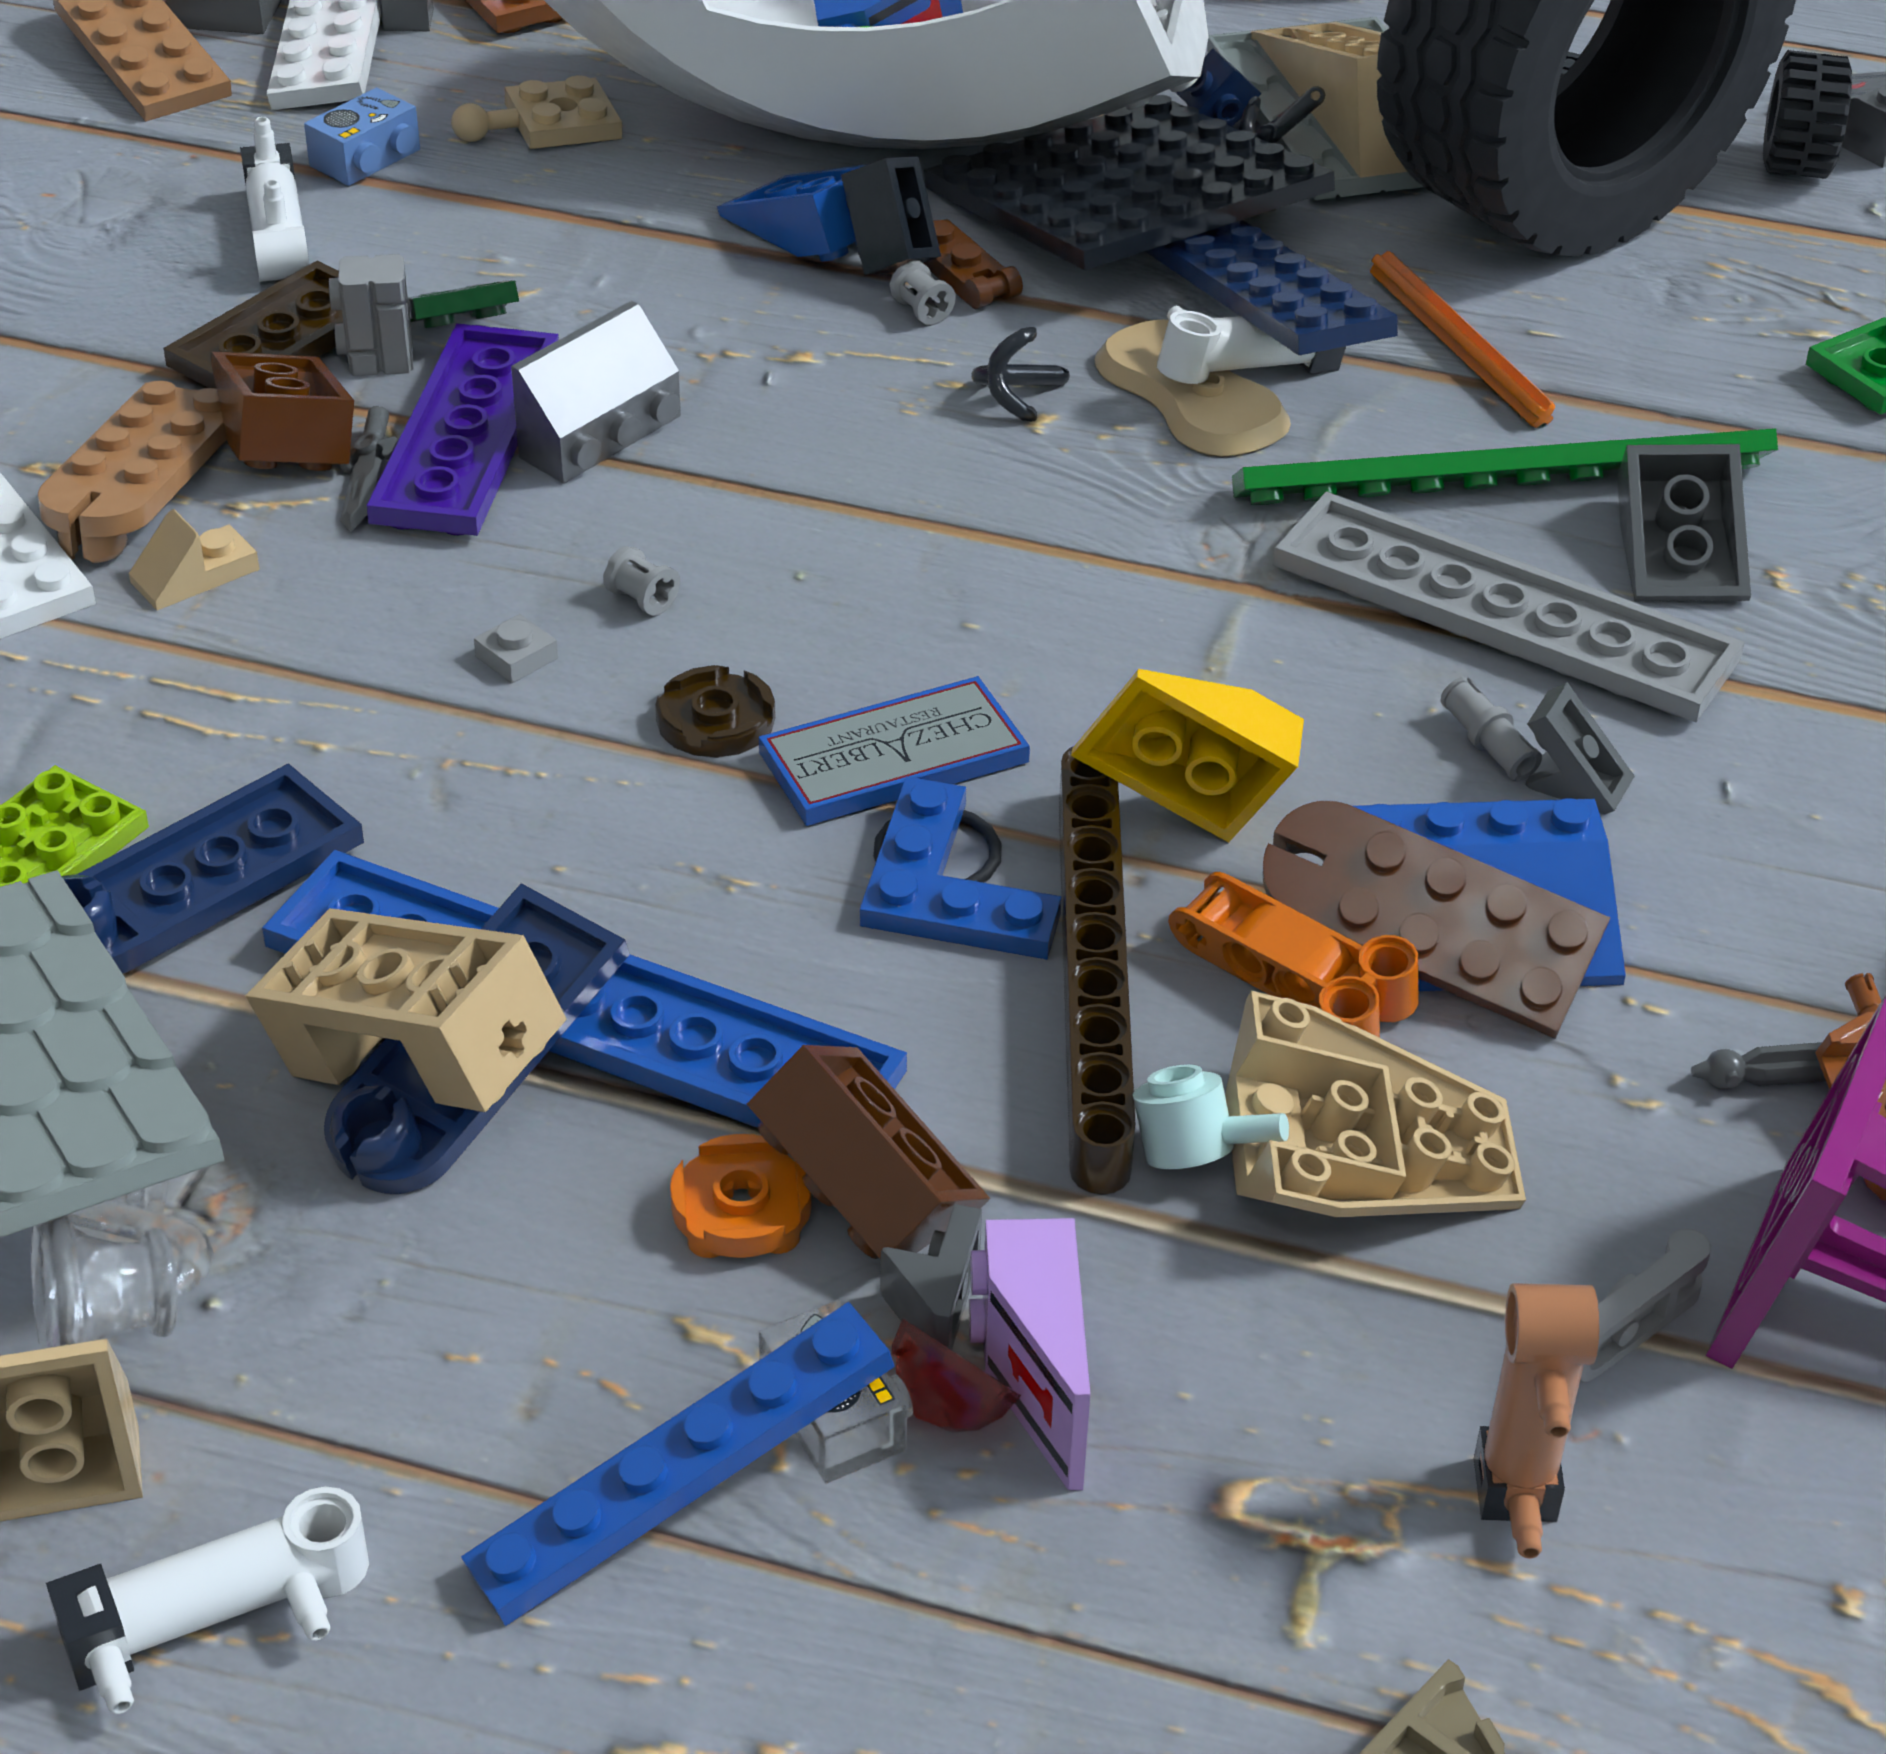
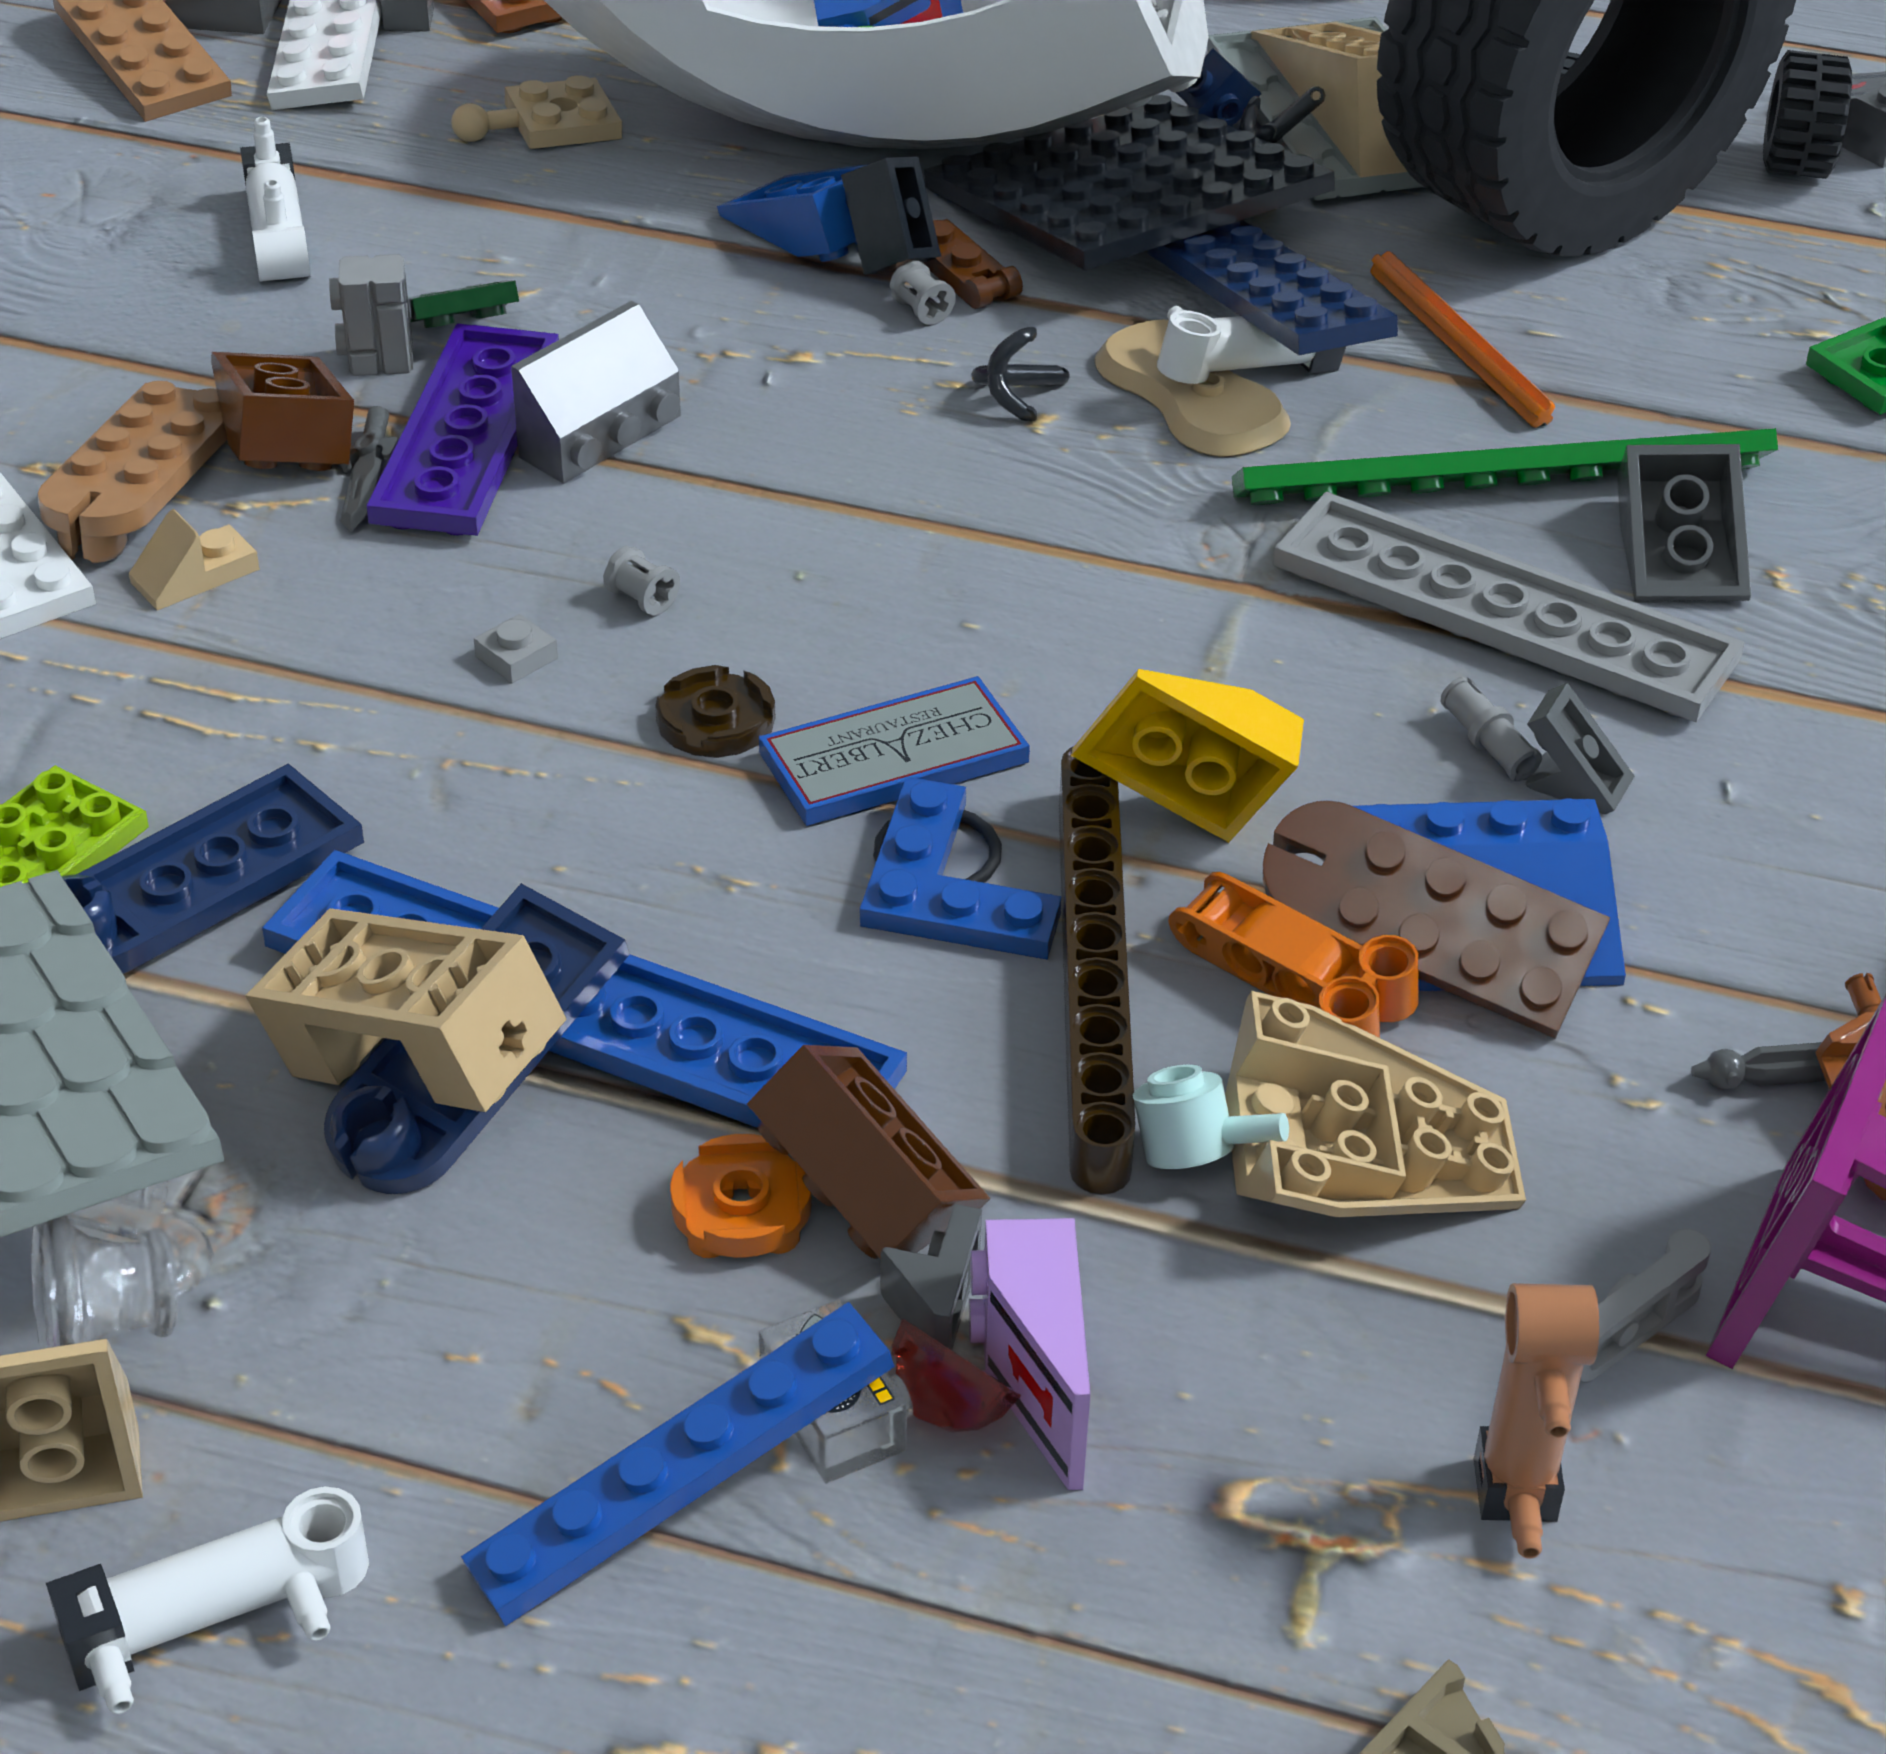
(282, 320): dark brown plate -> none
(362, 136): medium blue brick -> none

